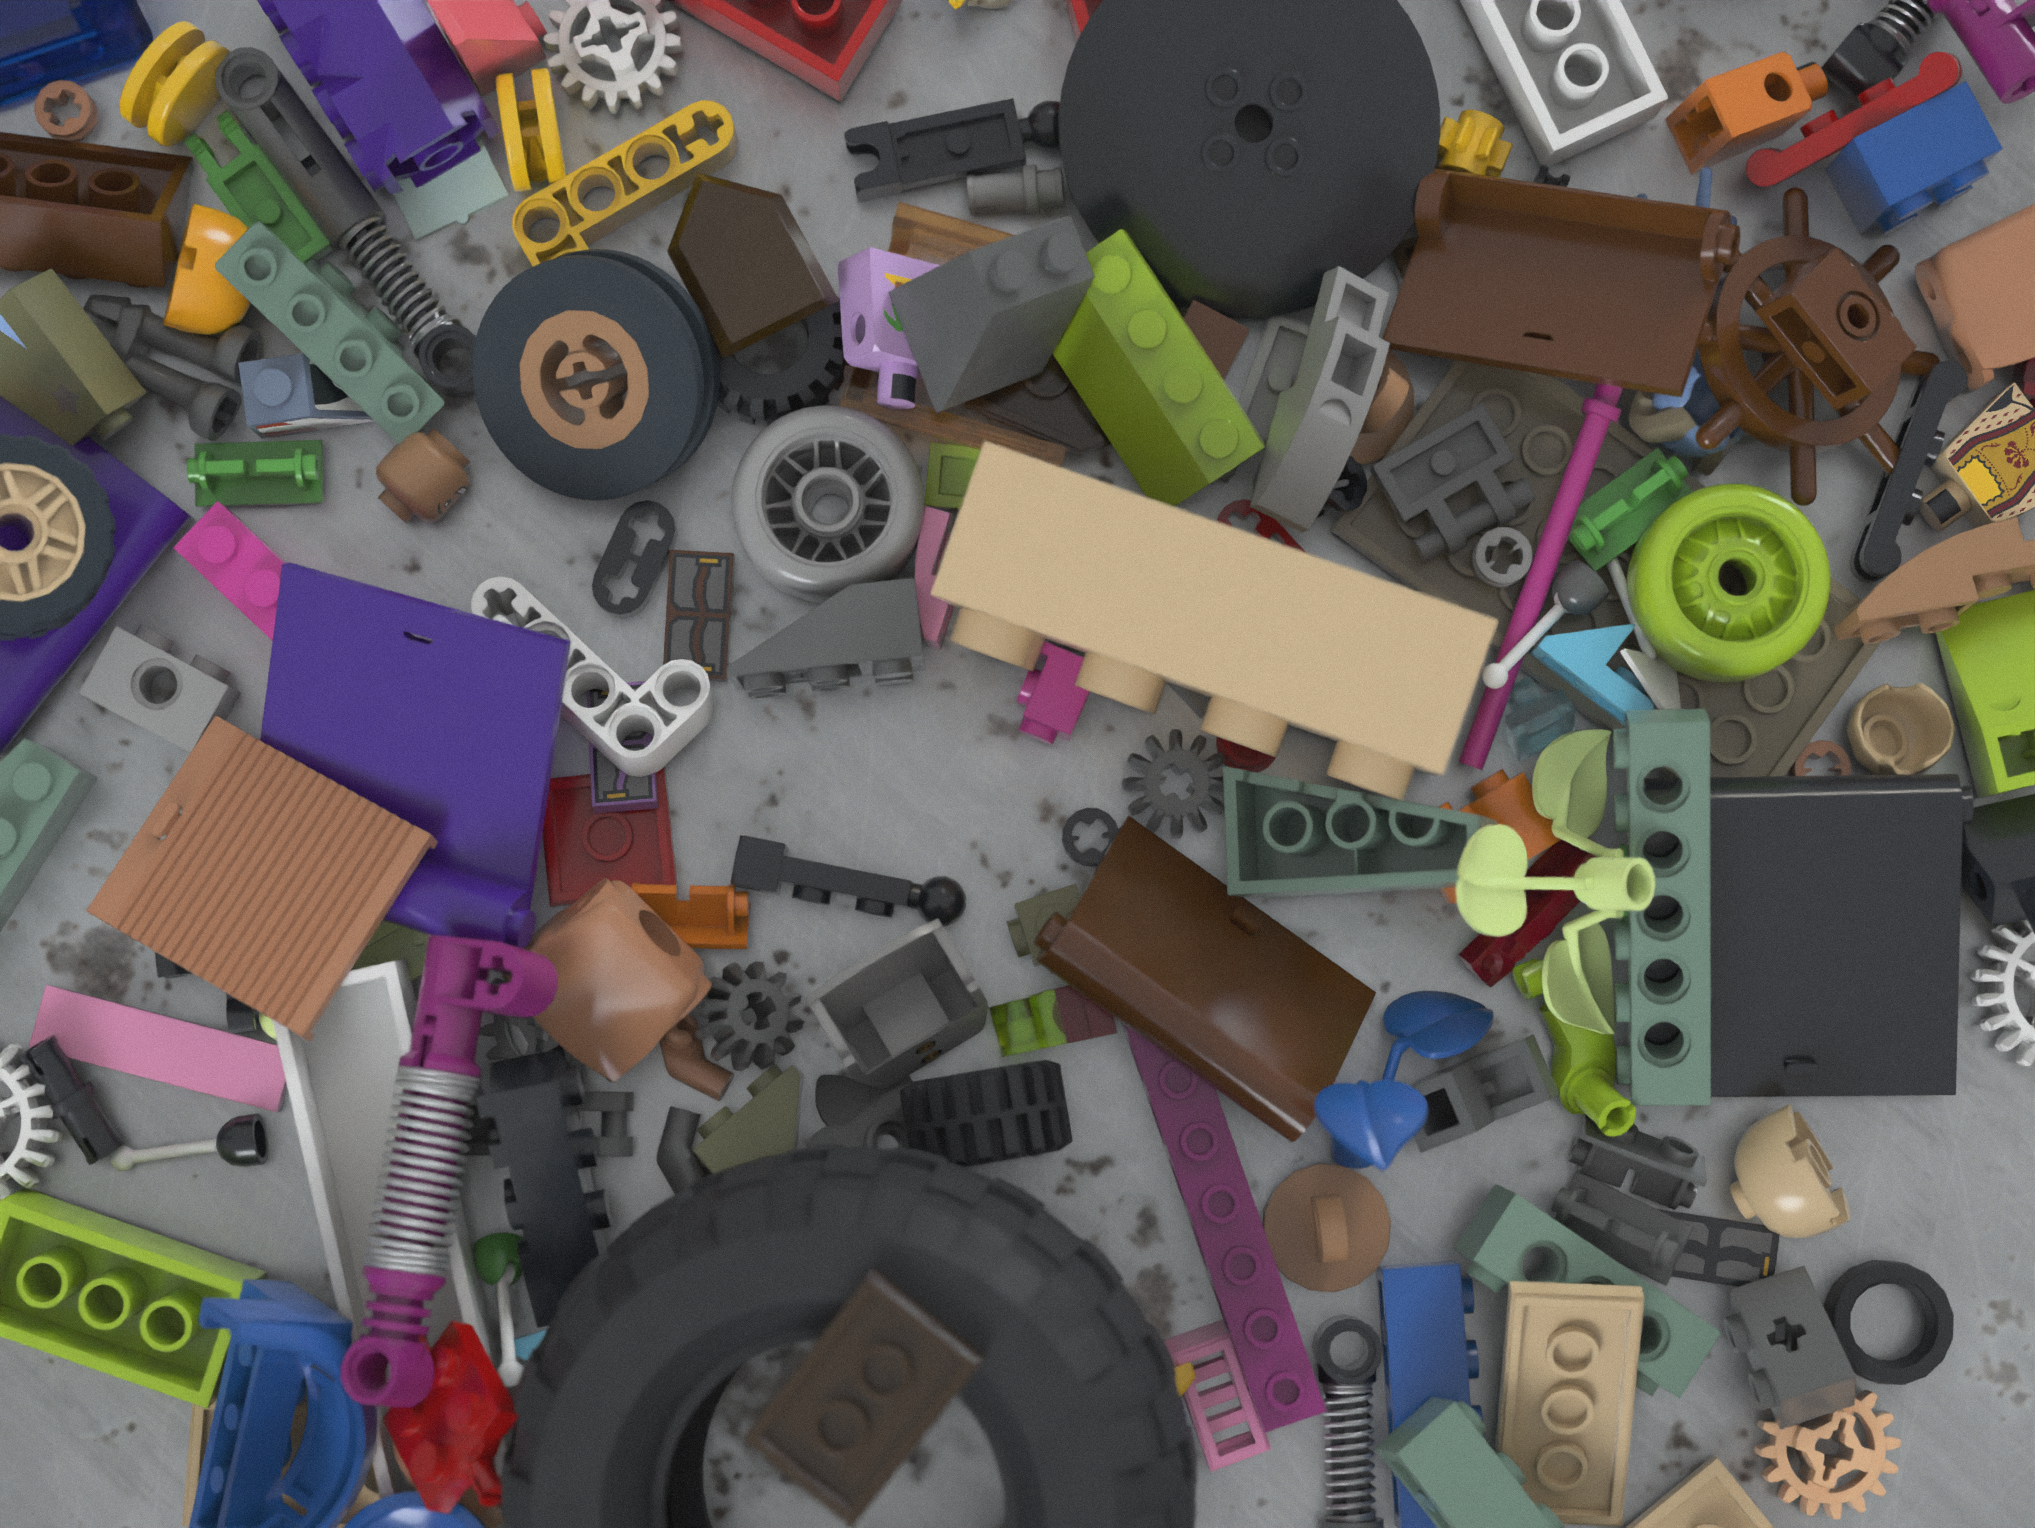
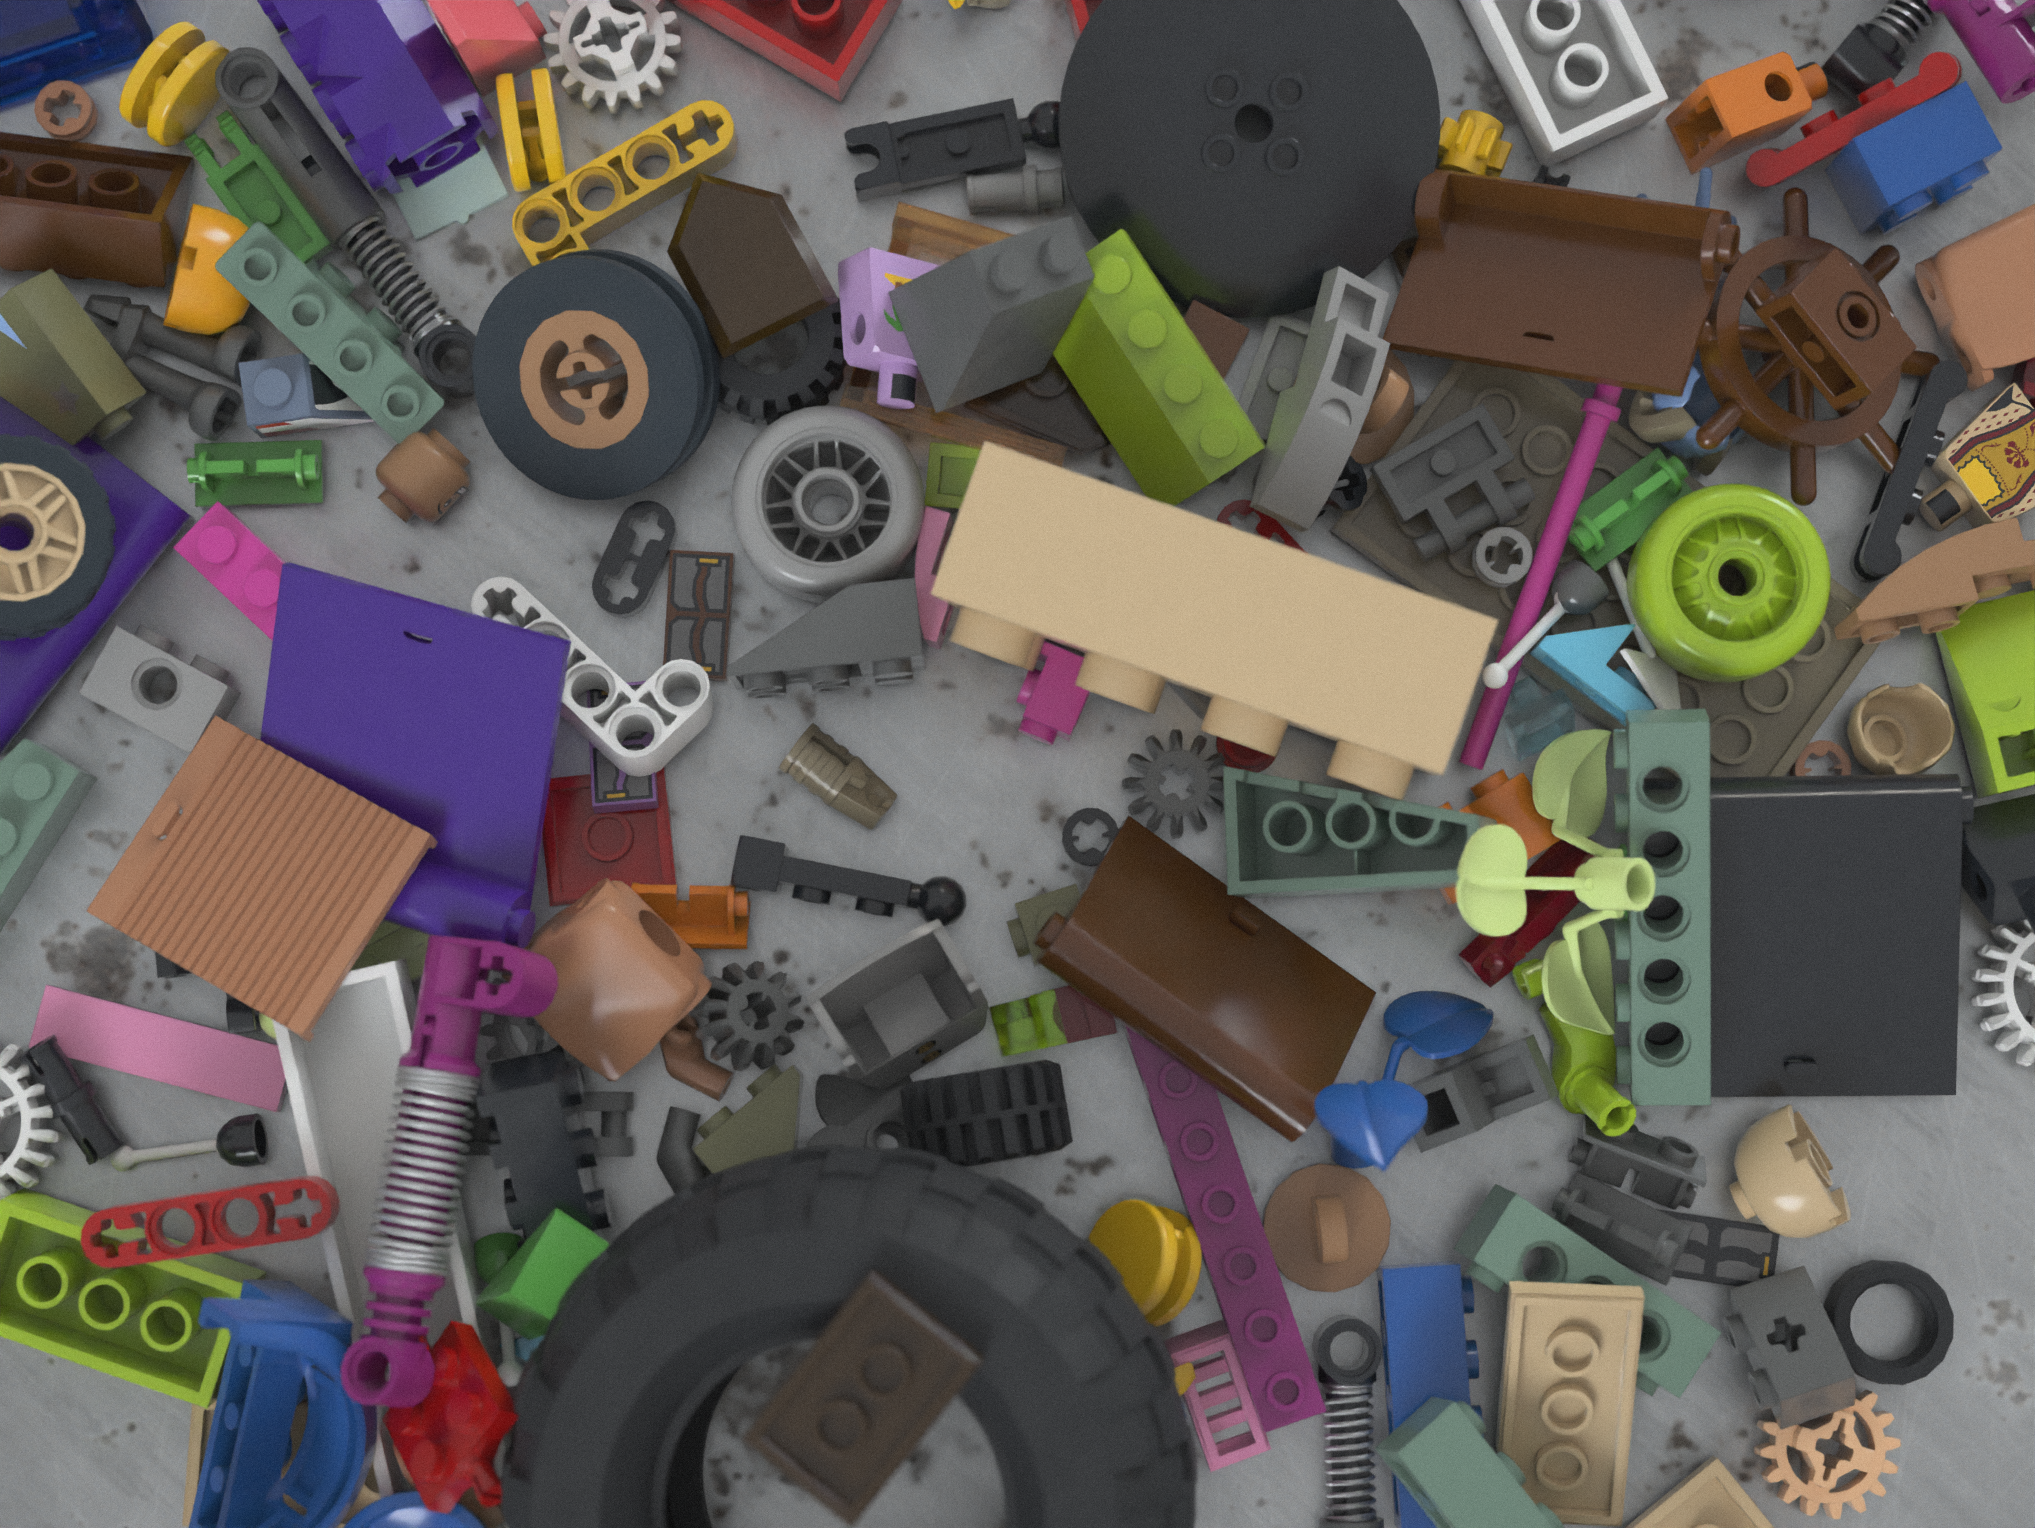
(209, 1217): none -> red beam
(540, 1273): none -> bright green slope
(838, 777): none -> dark tan hinge
(1153, 1253): none -> yellow head

